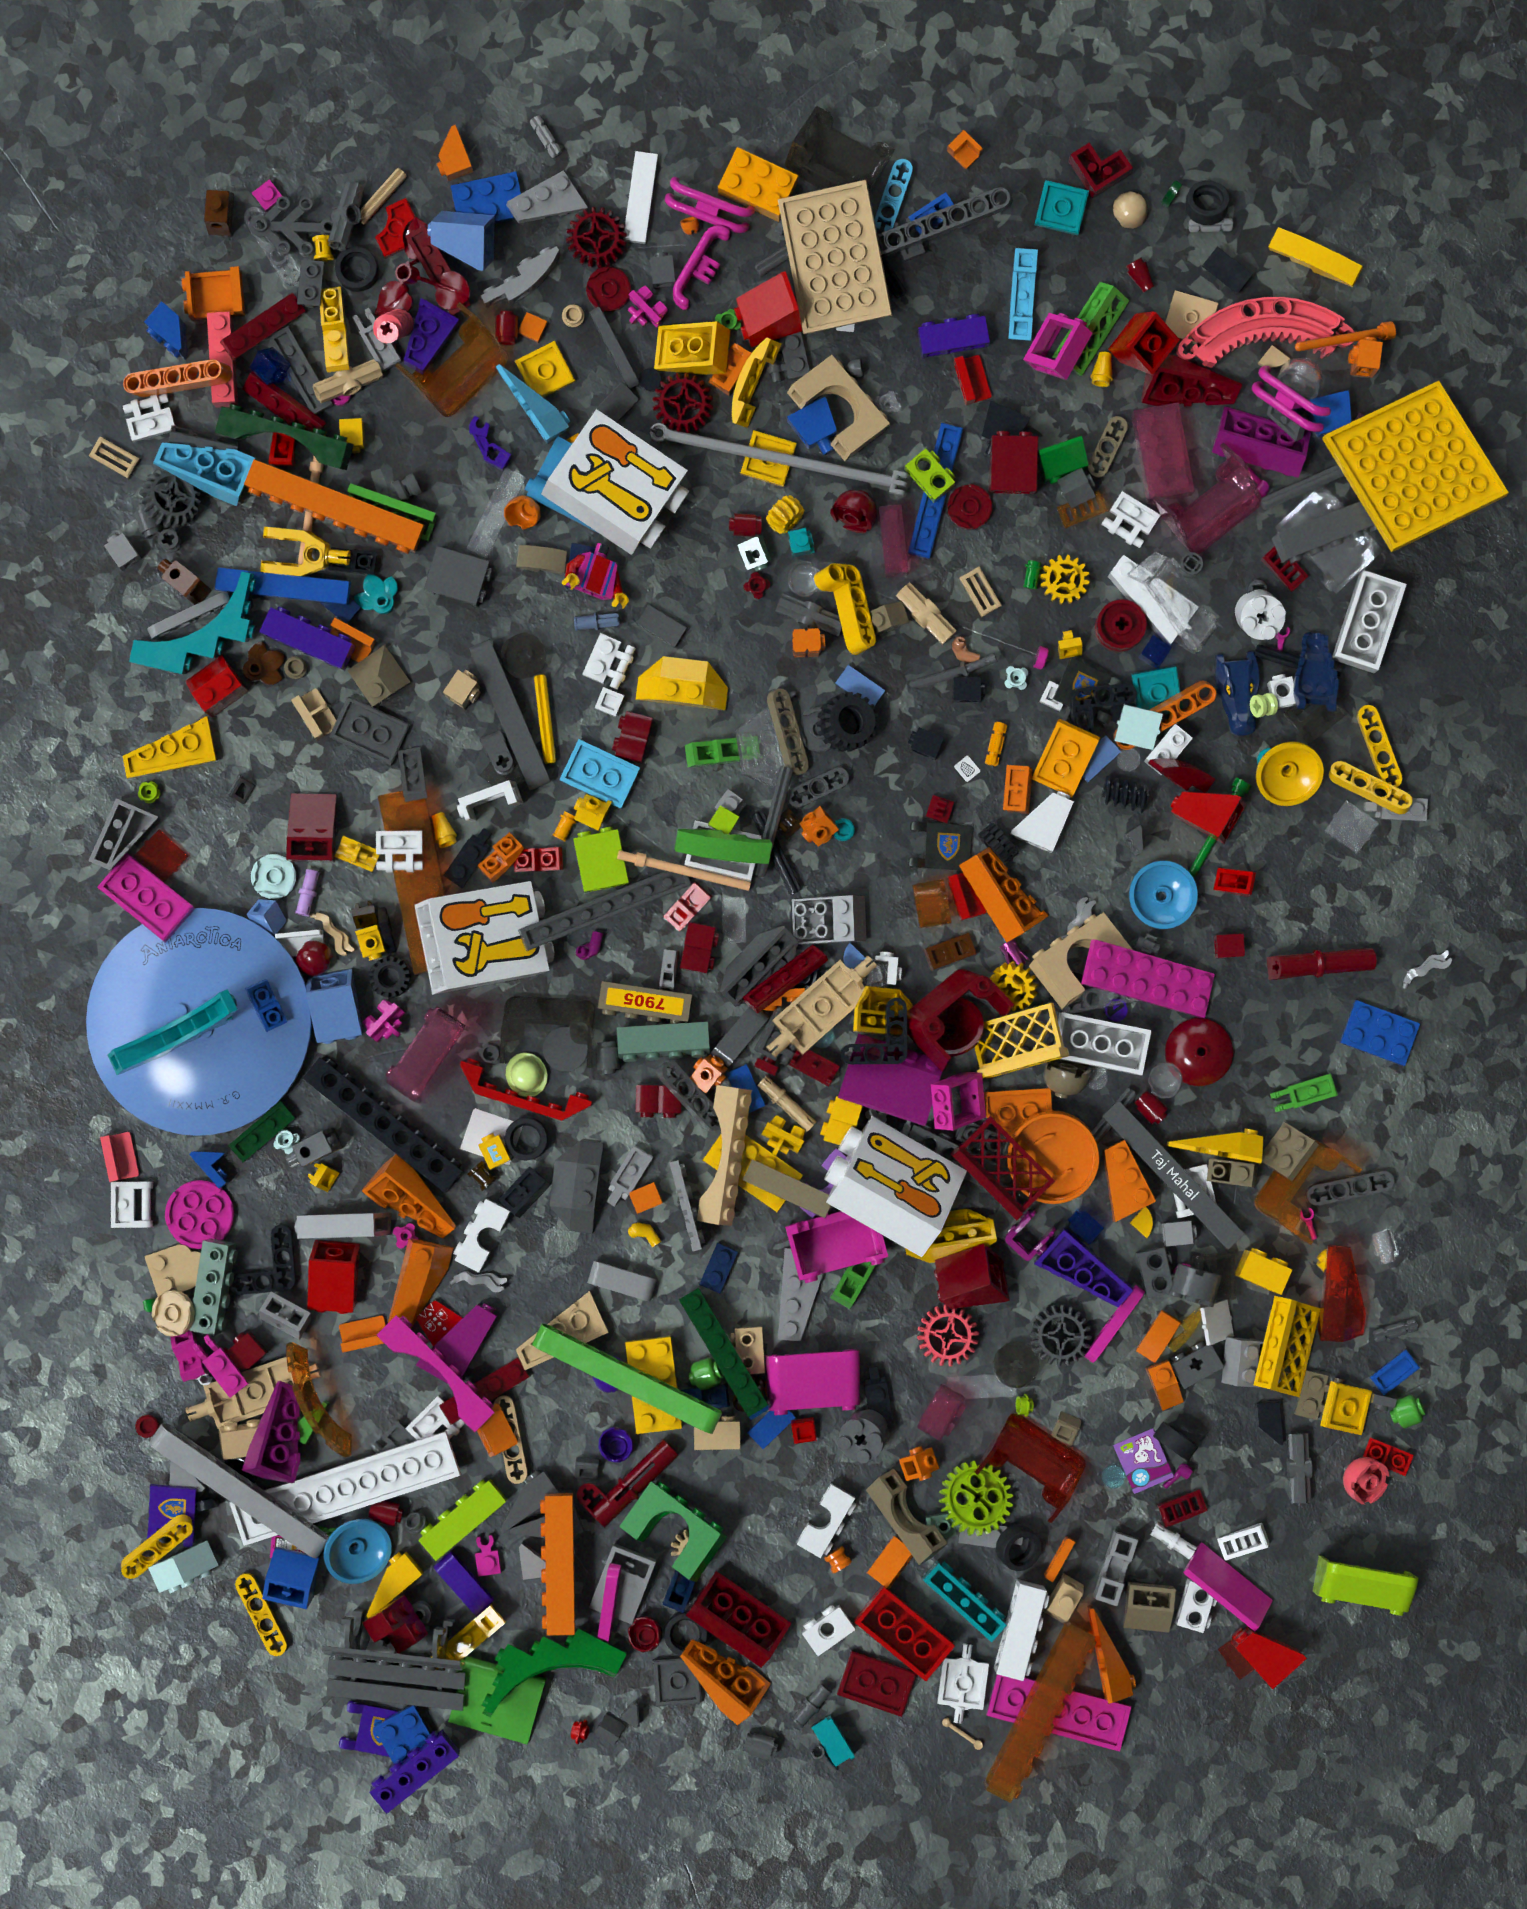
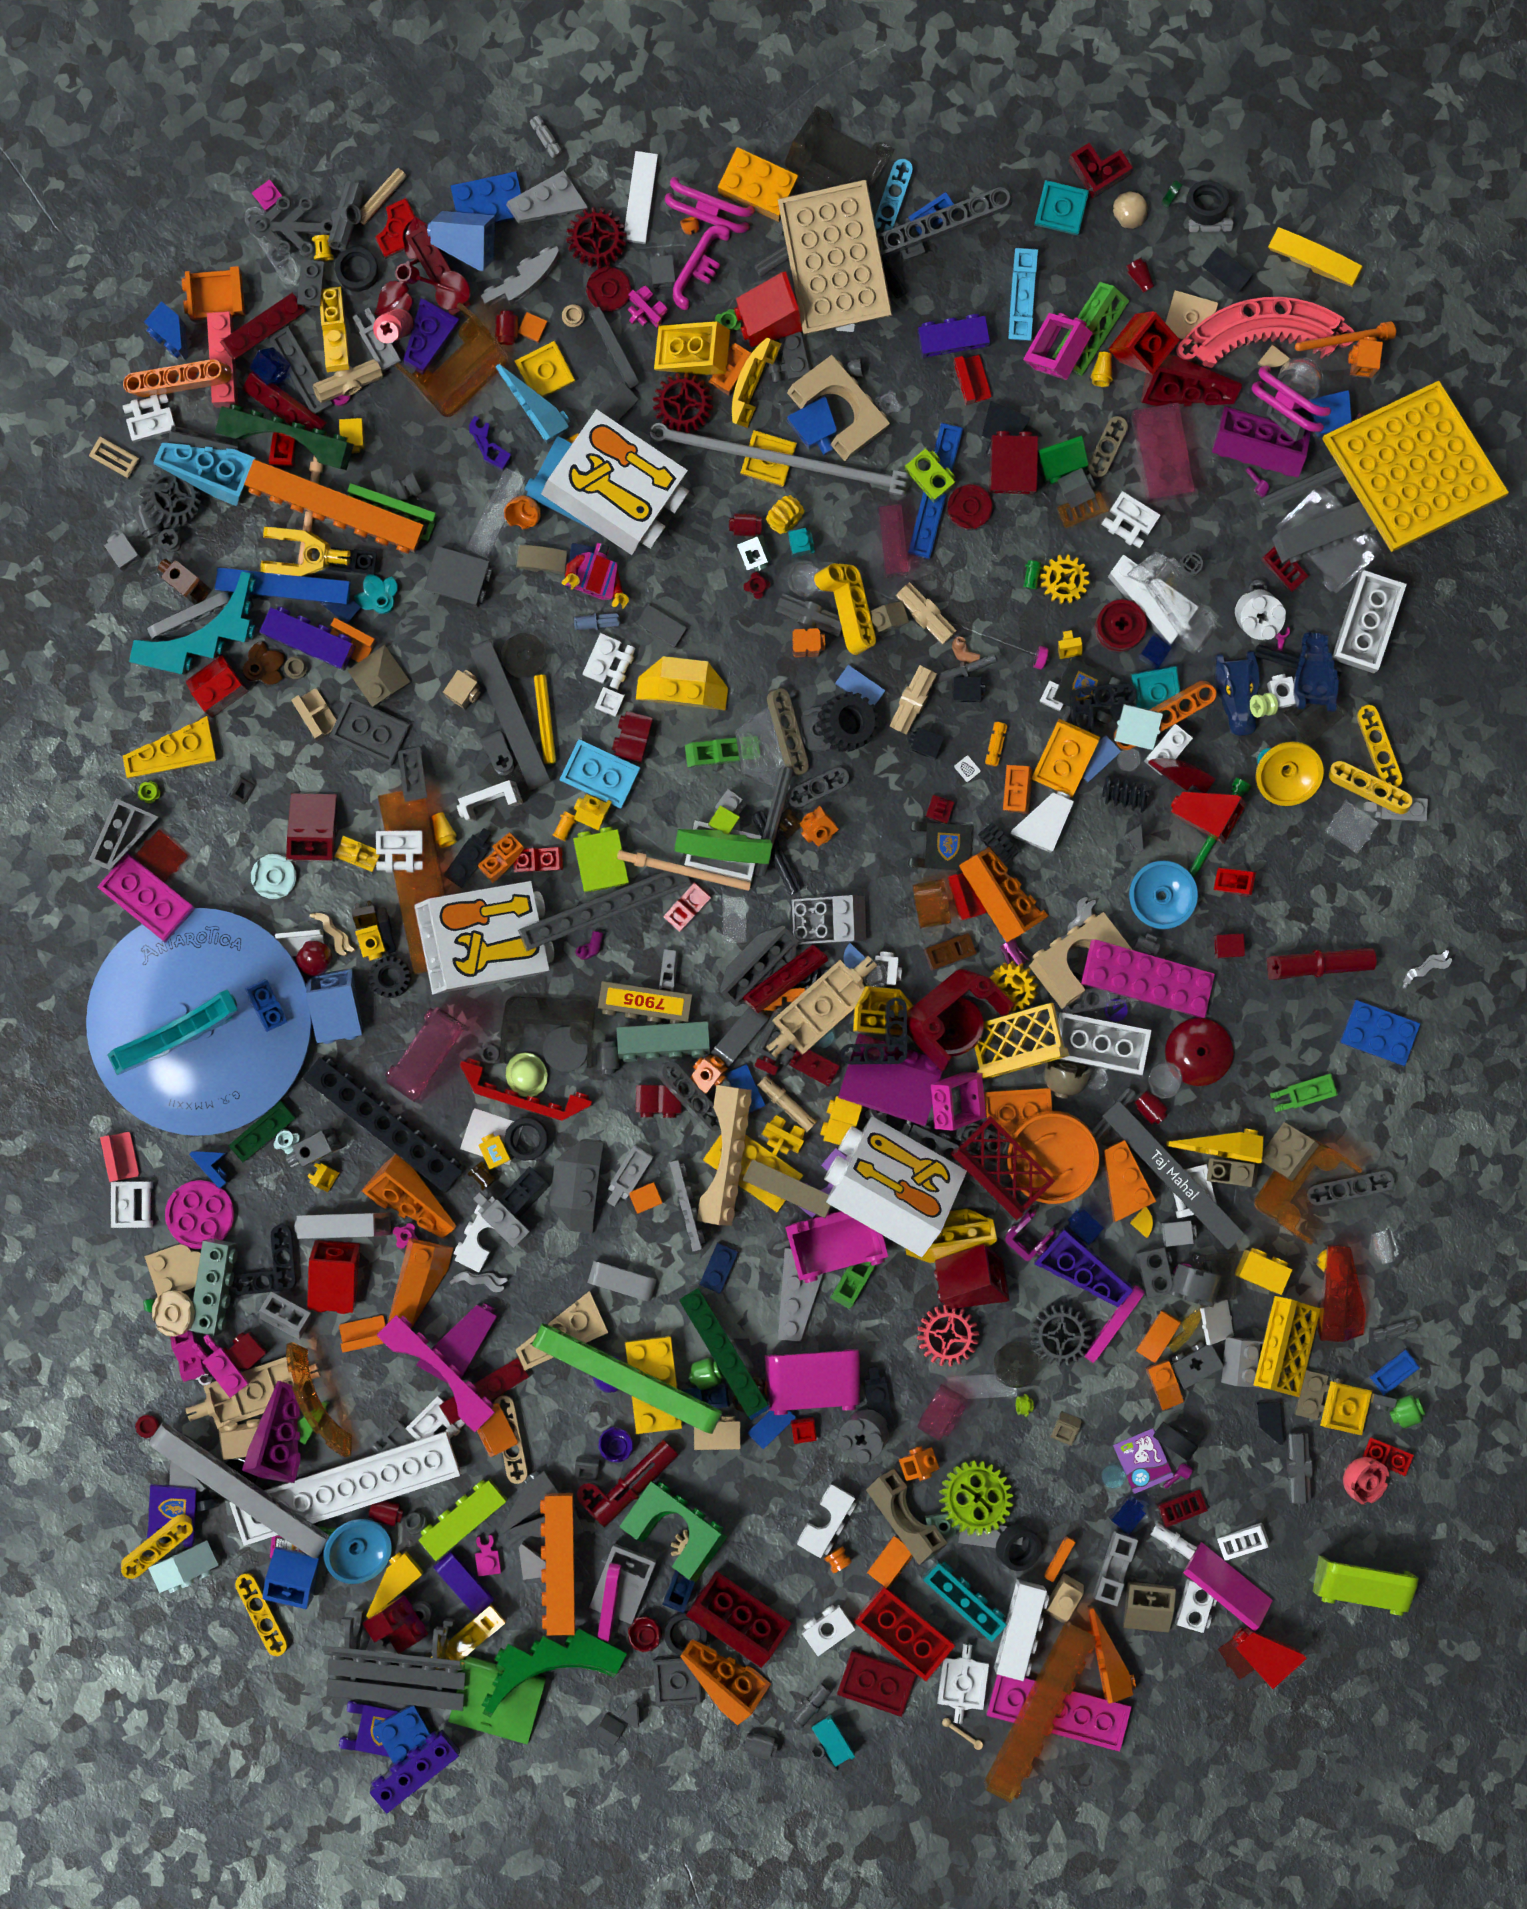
(219, 211): reddish brown torso -> none
(267, 915): medium blue panel -> none
(307, 892): lavender pin -> none
(386, 1024): dark pink hips -> none
(437, 1321): red sticker -> none
(453, 156): orange slope -> none
(501, 1219): none -> light grey hinge
(580, 1731): red plate -> none
(644, 1230): yellow arm -> none
(649, 380): black tile -> none
(698, 948): dark red brick -> none
(750, 1347): tan brick -> none
(845, 831): teal tile -> none
(855, 510): dark red cylinder -> none
(913, 699): none -> tan piece
(964, 149): orange panel -> none
(971, 594): tan tile -> none
(1011, 673): light aqua plate -> none
(1039, 1457): clear red windscreen -> none
(1128, 1514): none -> clear blue brick
(1215, 510): clear pink windscreen -> none
(1309, 1223): dark pink hand -> none

